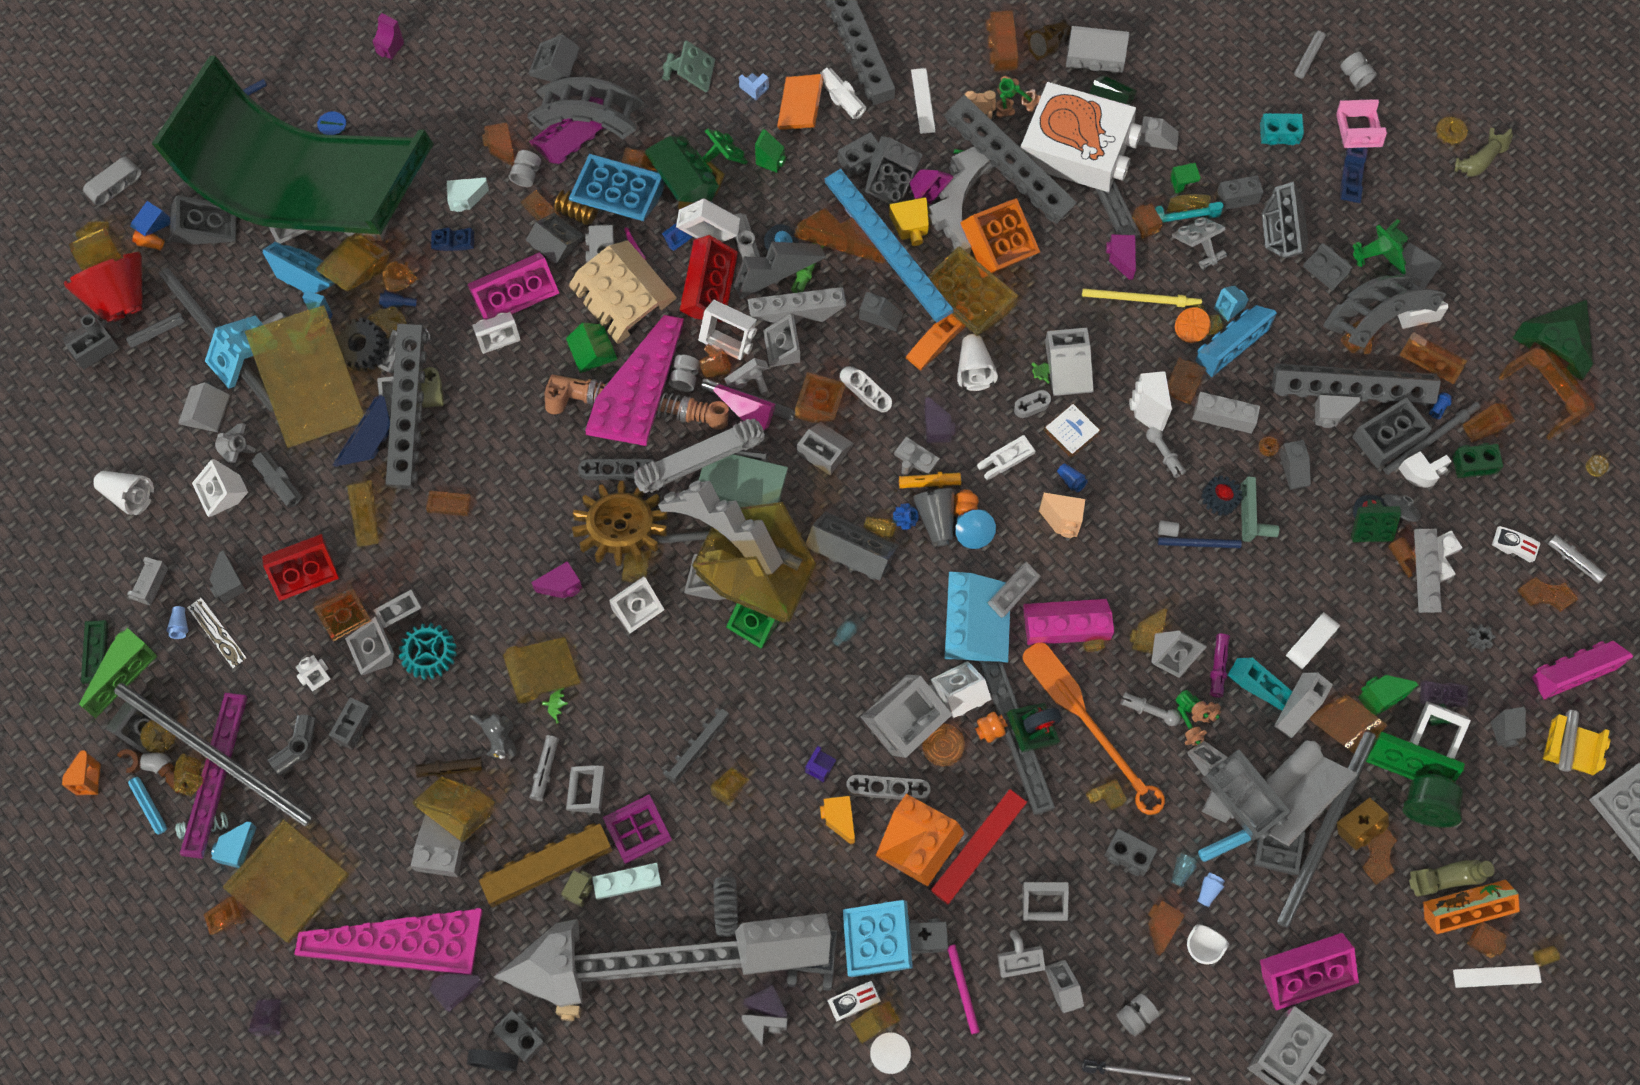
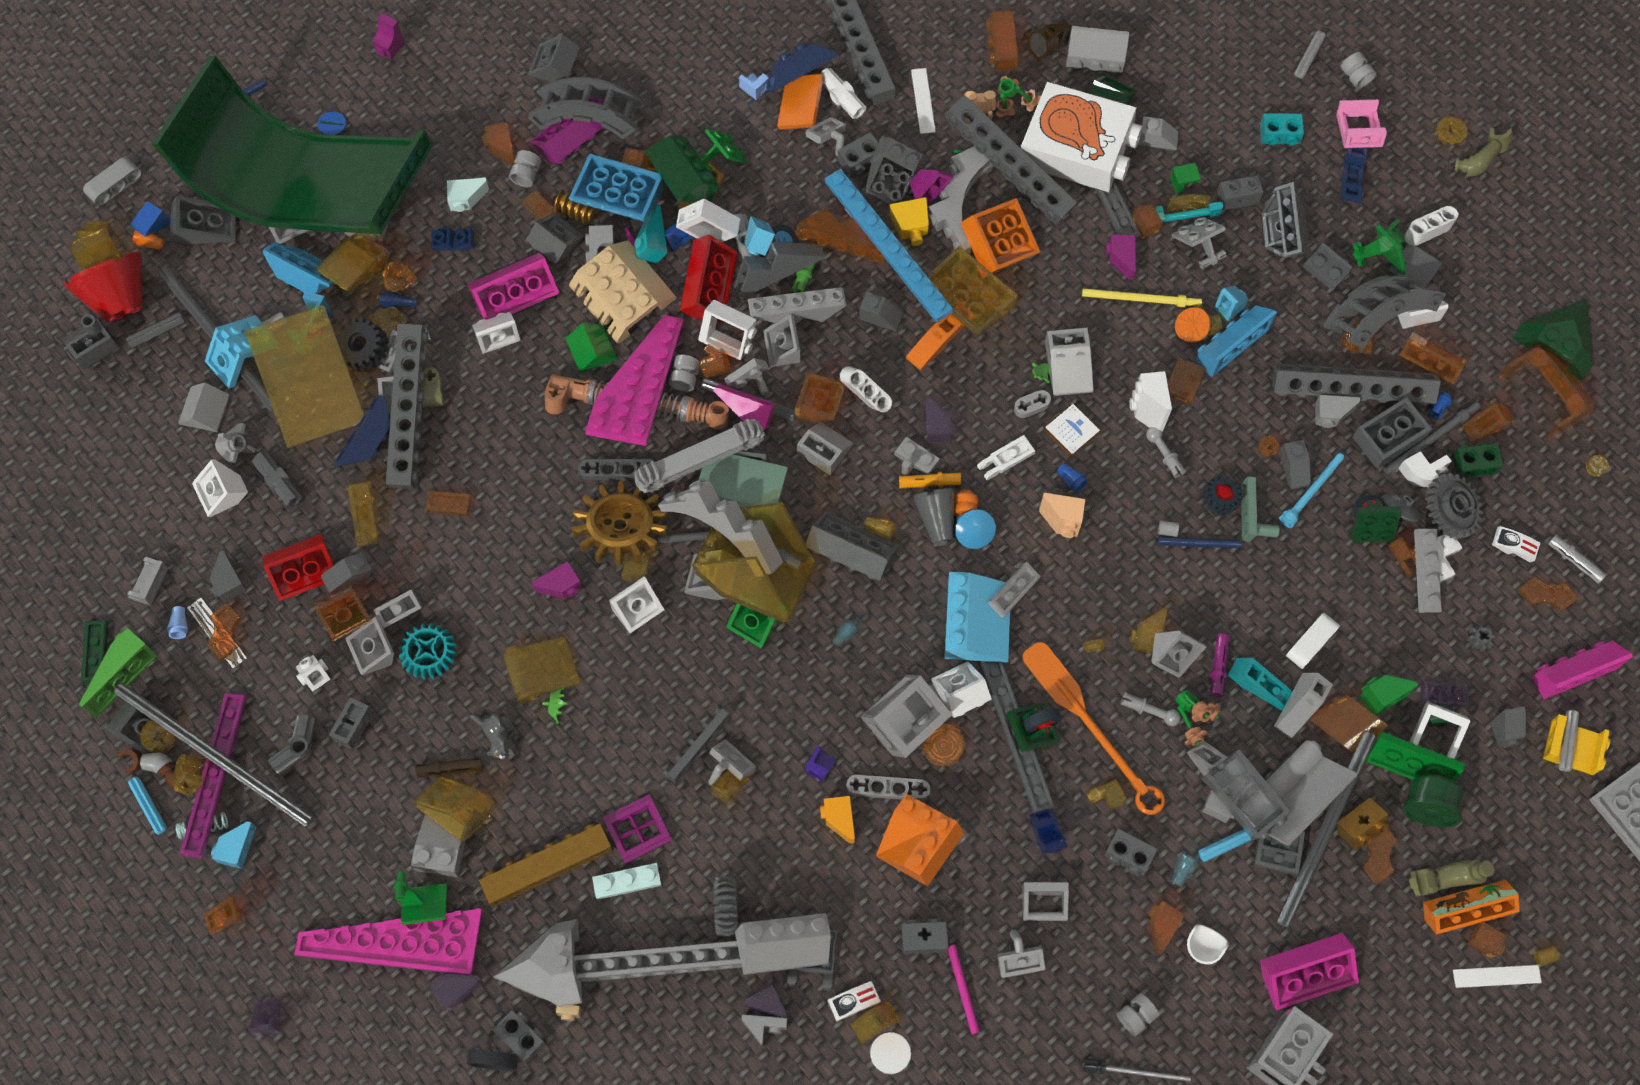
(81, 779): orange tile -> none
(125, 490): white cone -> none
(224, 623): none -> clear orange tile
(285, 881): clear yellow plate -> none
(348, 570): none -> dark grey slope
(421, 902): none -> green plate
(538, 792): light grey pin -> none
(577, 887): olive brick -> none
(597, 789): light grey tile -> none
(651, 241): none -> teal slope
(692, 65): sand green plate -> none
(730, 759): none -> light grey plate
(758, 236): none -> medium azure slope
(769, 152): green slope -> none
(797, 63): none -> dark blue wedge
(826, 130): none -> light grey plate
(877, 938): medium azure plate -> none
(905, 516): blue gear -> none
(975, 364): white cone -> none
(978, 846): red tile -> none
(991, 727): orange piece -> none
(1047, 831): none -> clear blue brick
(1064, 986): light grey slope -> none
(1068, 621): dark pink slope -> none
(1210, 889): light blue cone -> none
(1226, 412): light grey brick -> none
(1289, 517): none -> medium azure piece
(1431, 225): none -> white beam
(1454, 506): none -> dark grey gear

